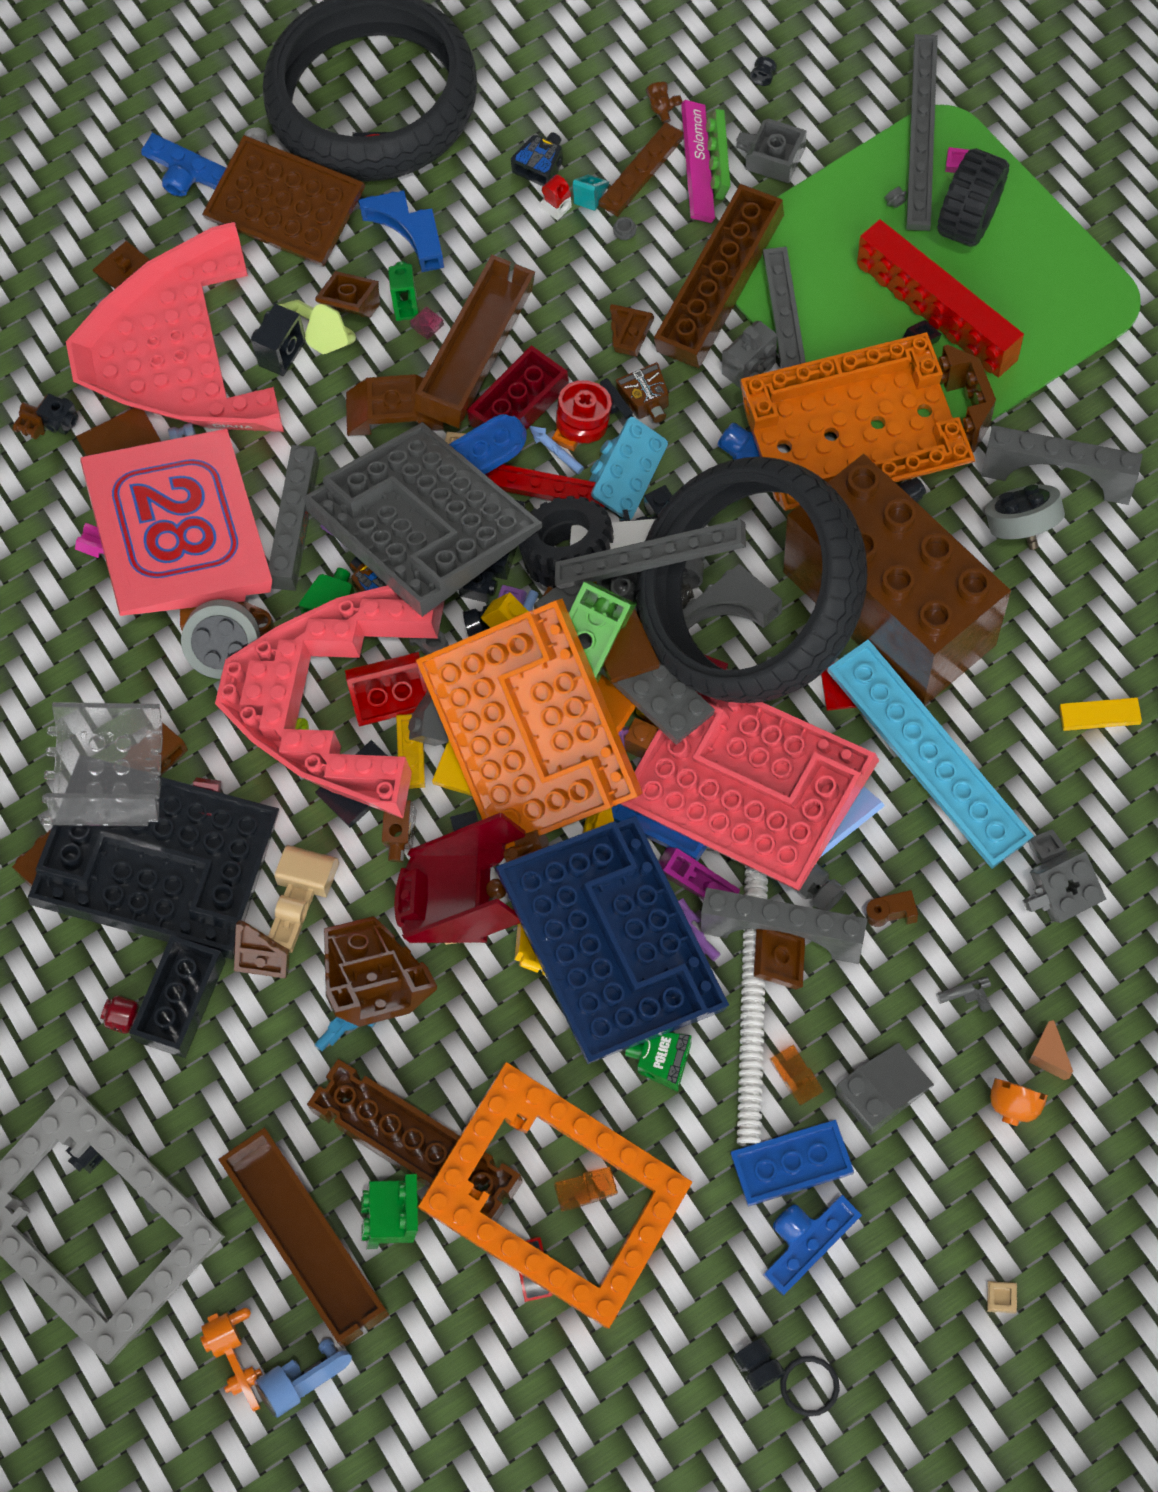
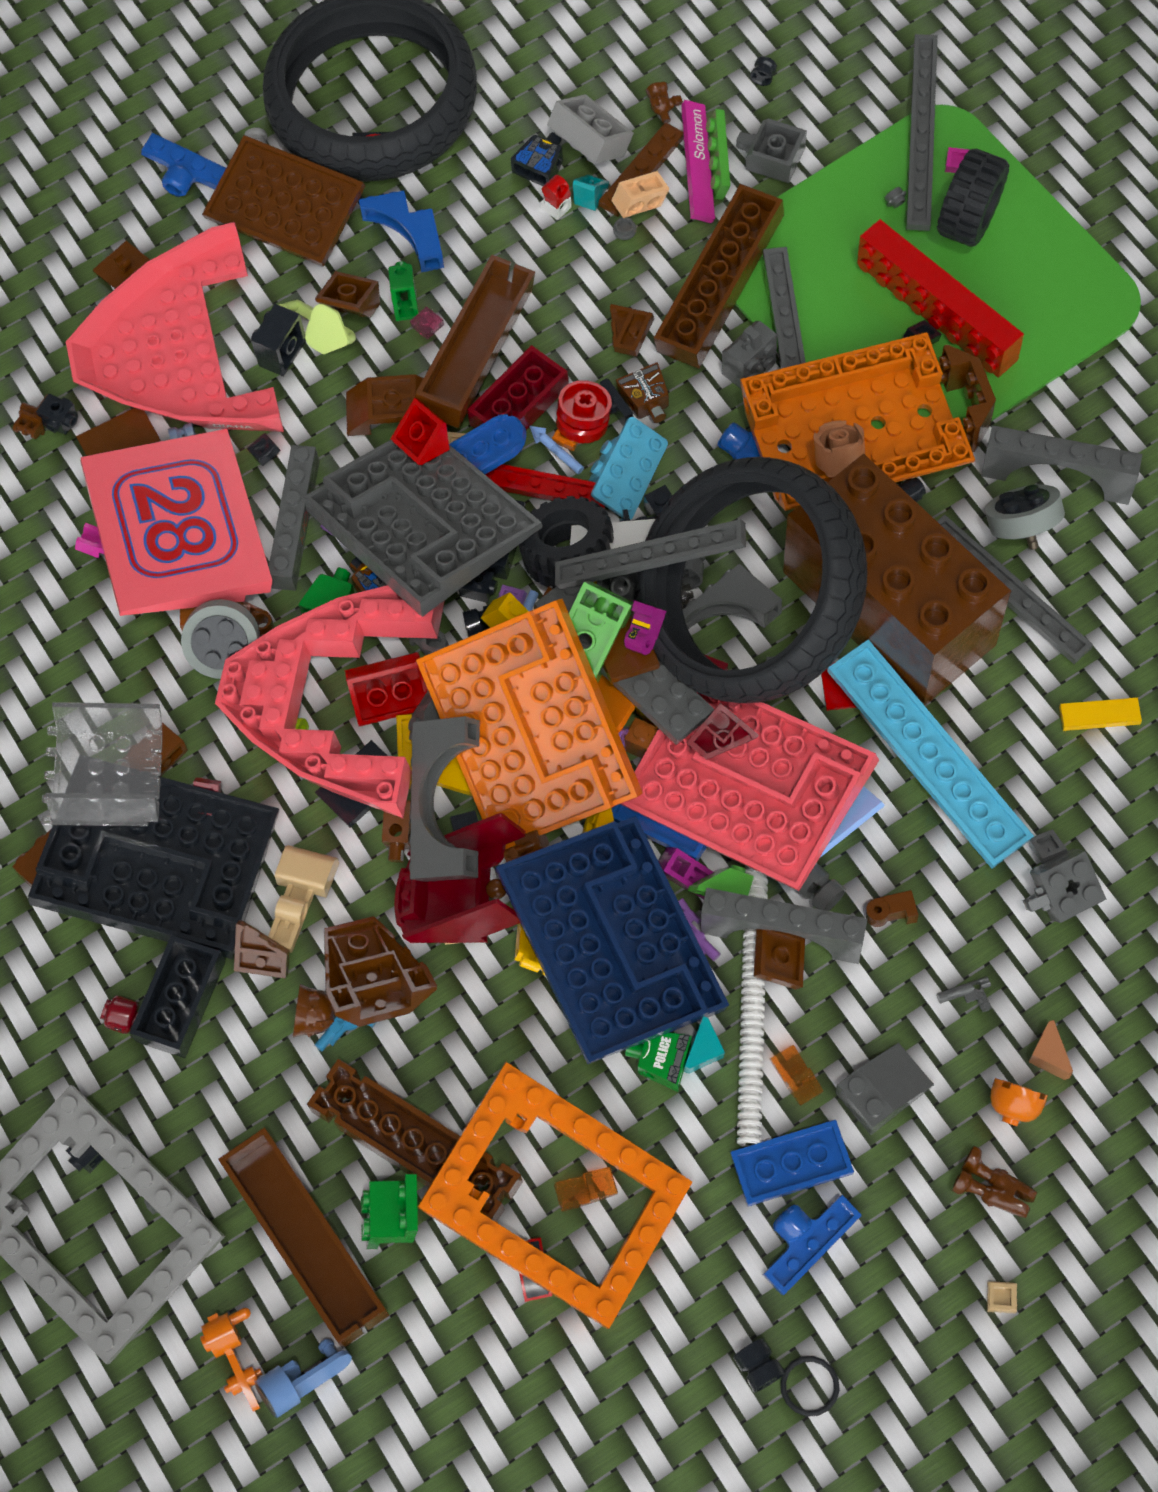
(263, 449): none -> black tile
(312, 1012): none -> reddish brown helmet
(421, 433): none -> red slope
(432, 749): none -> dark grey arch
(590, 129): none -> light grey brick
(640, 194): none -> light nougat brick
(644, 628): none -> magenta leg
(705, 1048): none -> teal slope
(720, 733): none -> dark red slope
(726, 879): none -> bright green slope
(838, 446): none -> nougat brick
(1003, 1186): none -> reddish brown piece
(1026, 602): none -> dark grey plate

